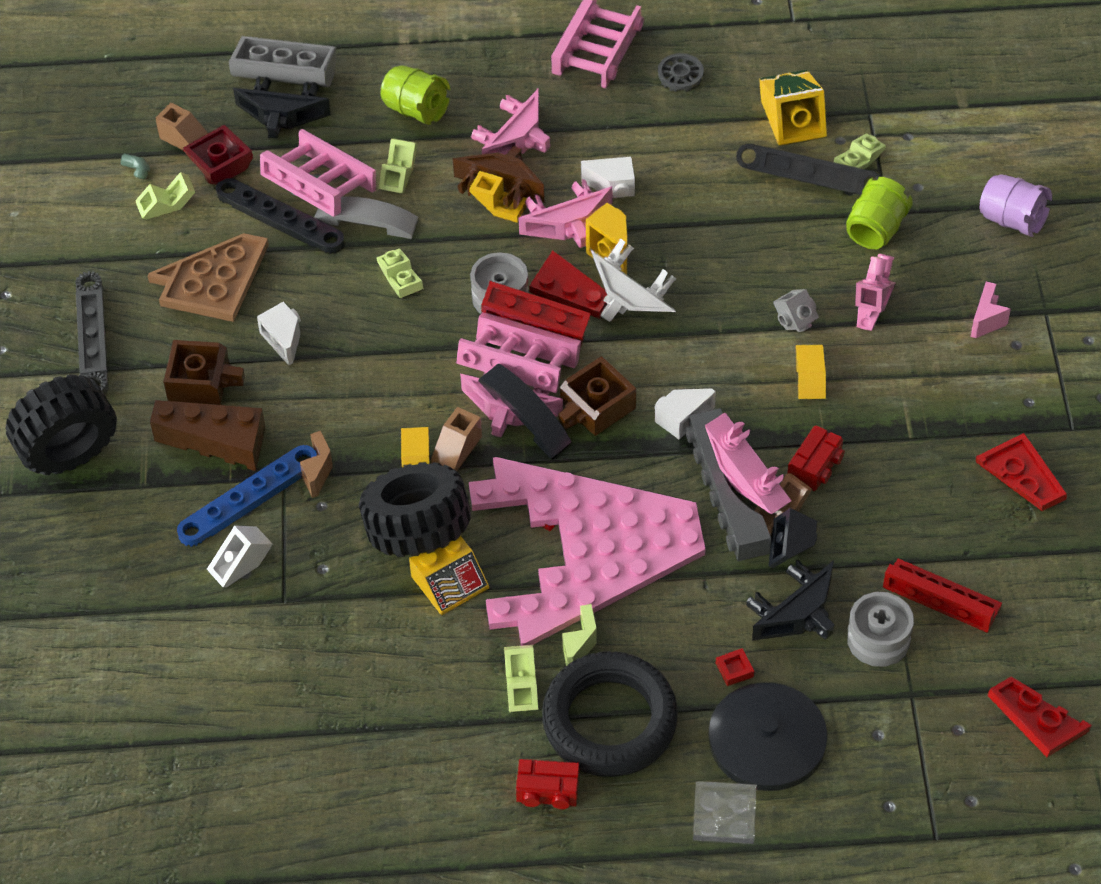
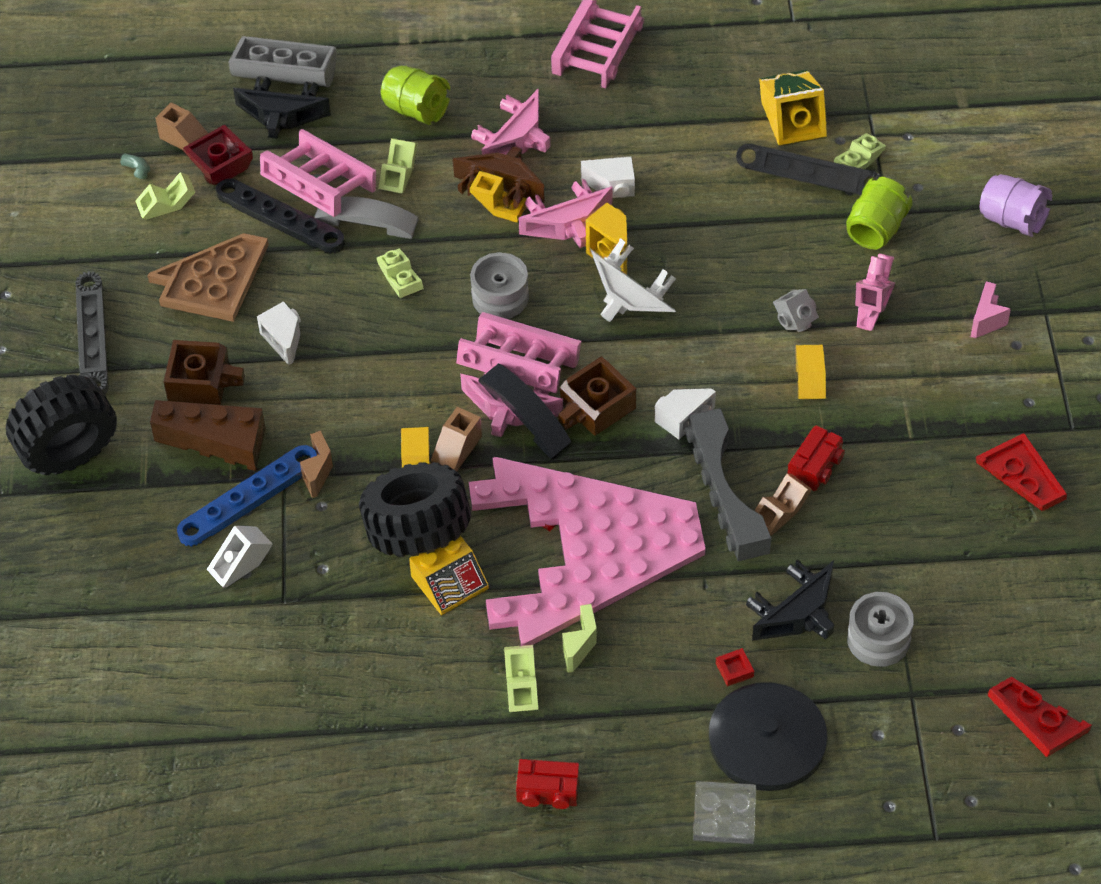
(534, 311): red fence -> none
(568, 286): red wing -> none
(610, 759): black tyre -> none
(680, 72): dark grey wheel -> none
(743, 466): bright pink connector -> none
(791, 536): black slope -> none
(941, 595): red fence -> none

